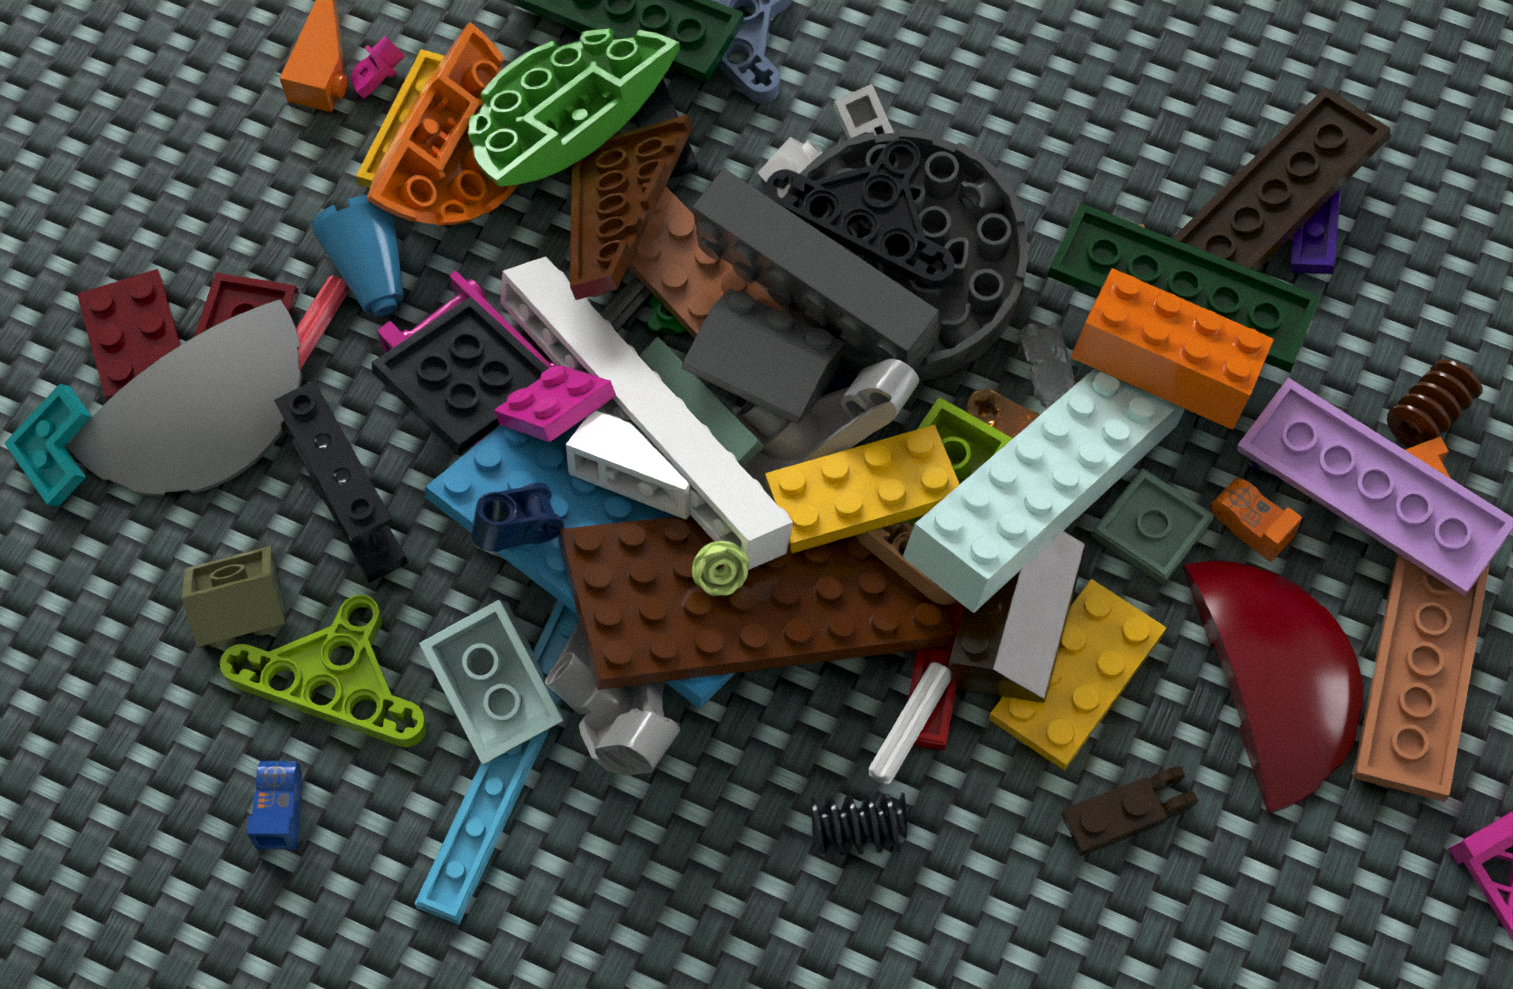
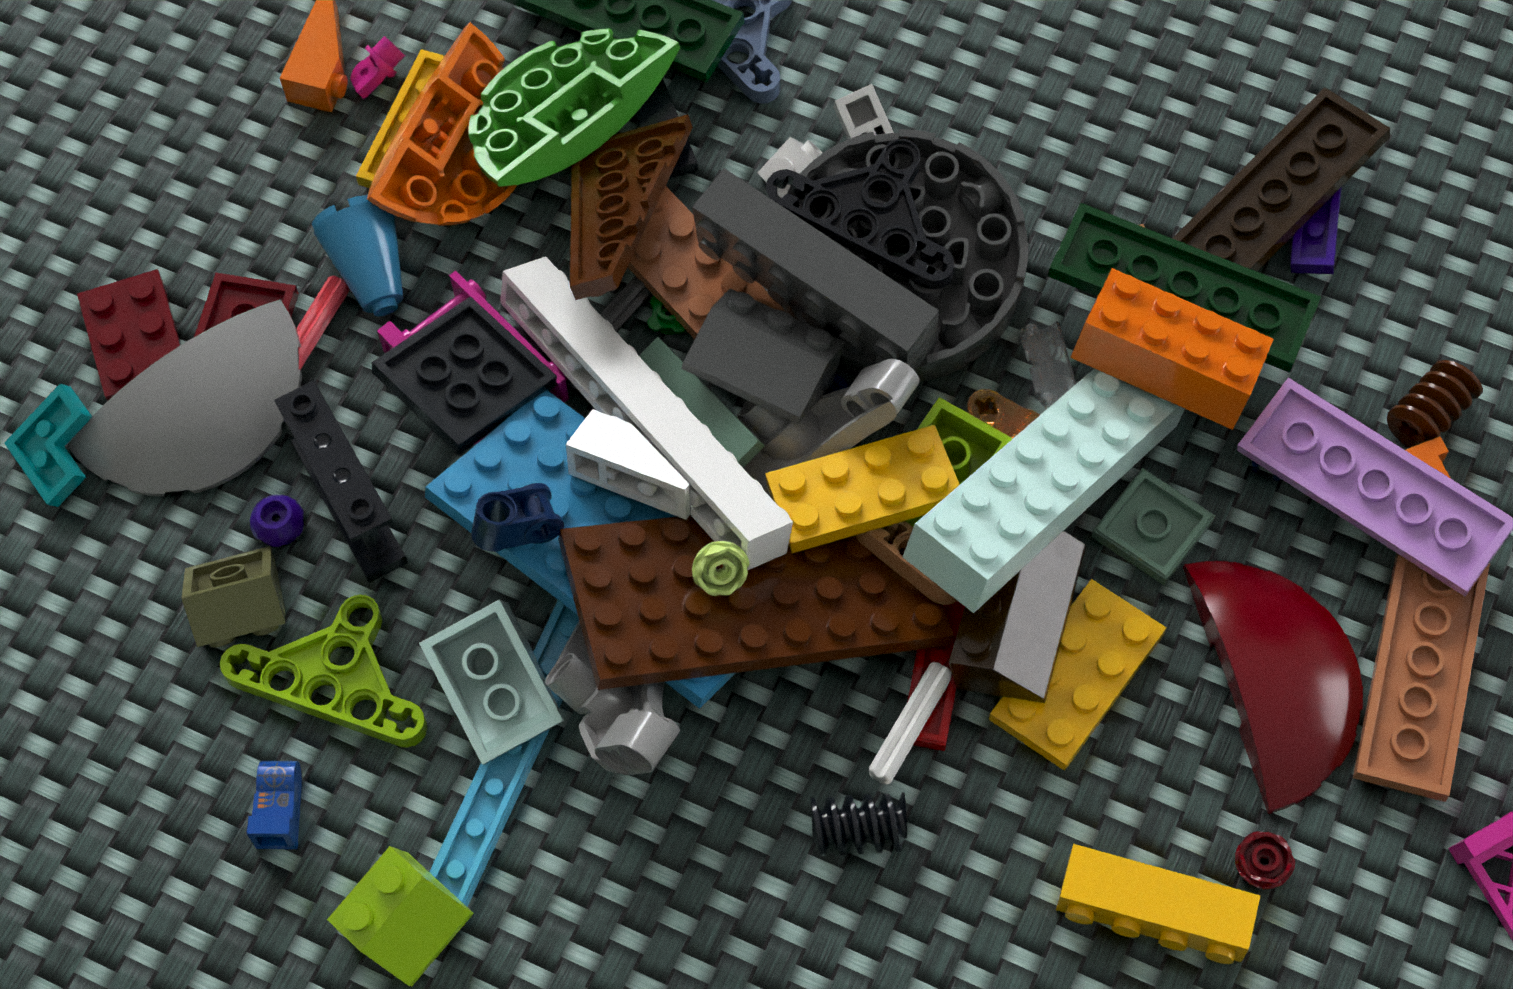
(282, 531): none -> dark purple plate
(400, 915): none -> lime slope
(554, 402): dark pink plate -> none
(1125, 811): dark brown hinge -> none
(1158, 904): none -> yellow brick
(1256, 518): orange leg -> none
(1267, 846): none -> dark red plate

